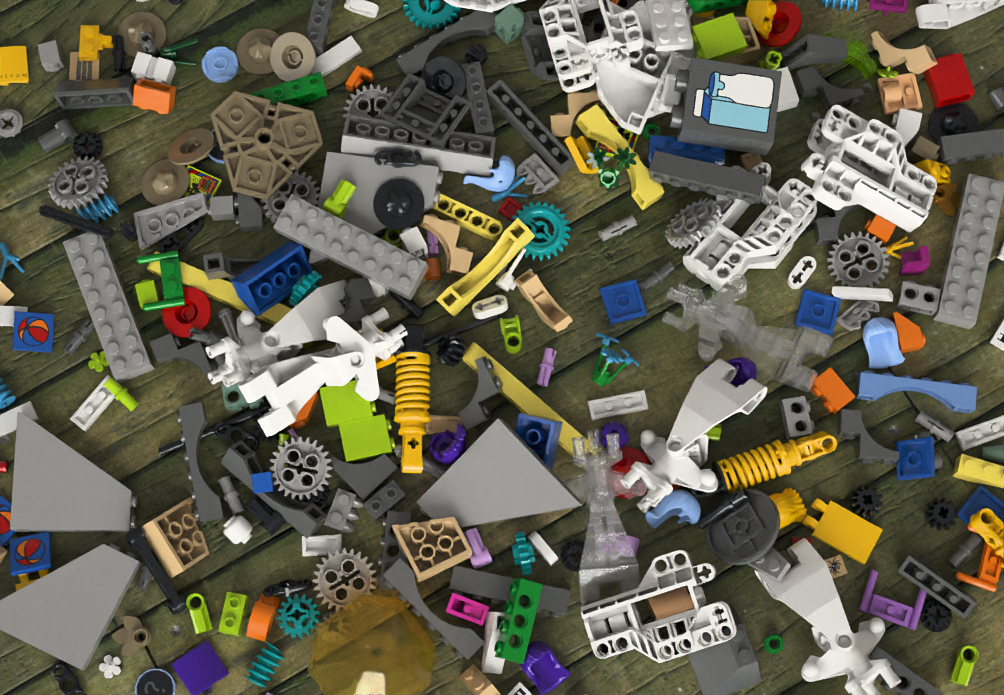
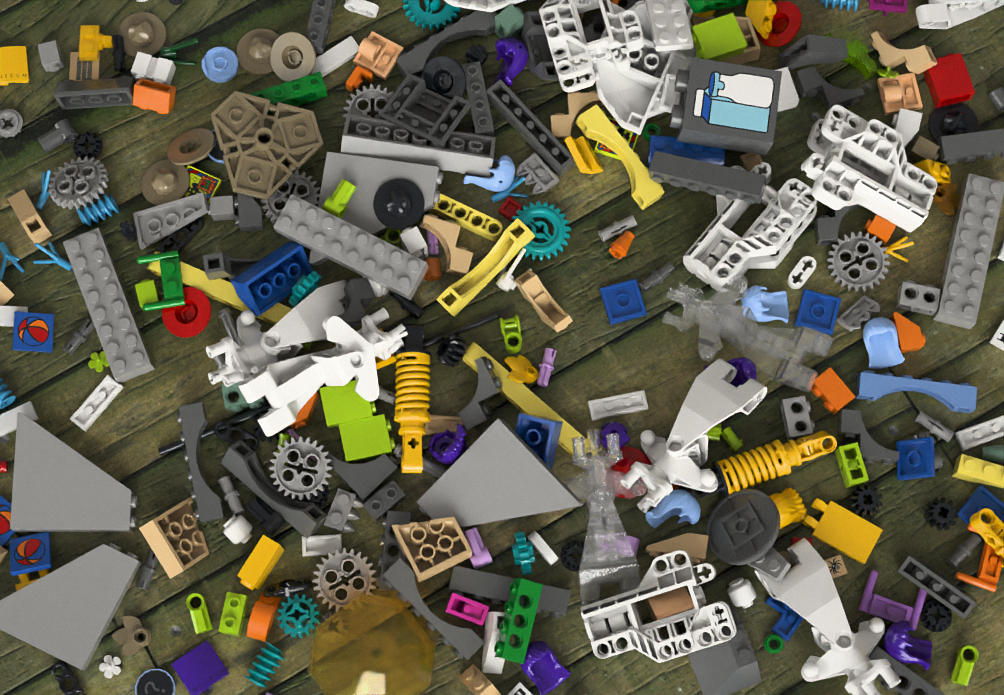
(29, 217): none -> tan slope
(44, 195): none -> dark azure plant
(56, 258): none -> dark azure plant
(76, 221): black axle -> none
(121, 394): lime pin -> none
(135, 538): black piece -> none
(148, 44): dark grey pin -> none
(168, 349): dark grey arch -> none
(207, 337): dark grey pin -> none
(260, 563): none -> yellow brick
(262, 482): blue tile -> none
(378, 55): none -> light nougat plate
(406, 162): black piece -> none
(489, 307): white beam -> none
(514, 58): none -> dark purple piece
(522, 370): none -> yellow plate
(600, 374): plant -> none
(609, 175): dark green plant -> none
(621, 245): none -> orange cone
(692, 543): none -> tan slope
(693, 223): light grey gear -> none
(729, 502): black pin -> none
(731, 438): none -> lime pin
(741, 592): none -> white head
(766, 305): none -> light blue piece
(770, 61): lime piece -> none
(788, 620): none -> blue tile
(851, 465): none -> lime brick
(862, 293): white tile -> none
(905, 647): none -> dark purple piece
(914, 262): magenta panel -> none

